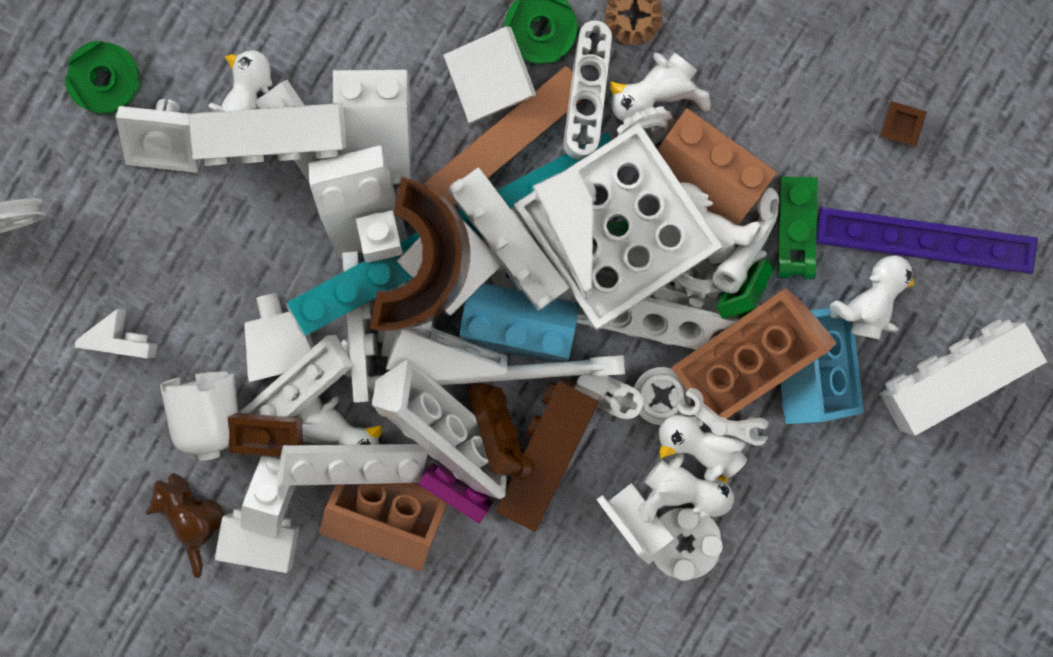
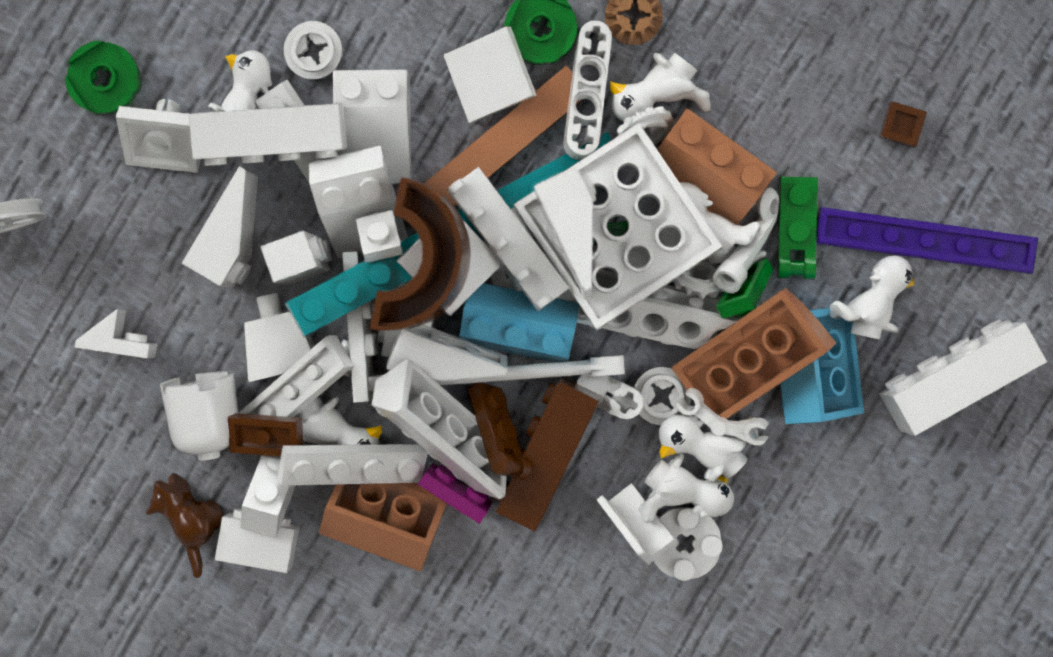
(227, 237): none -> white slope
(296, 45): none -> white gear
(297, 257): none -> white brick

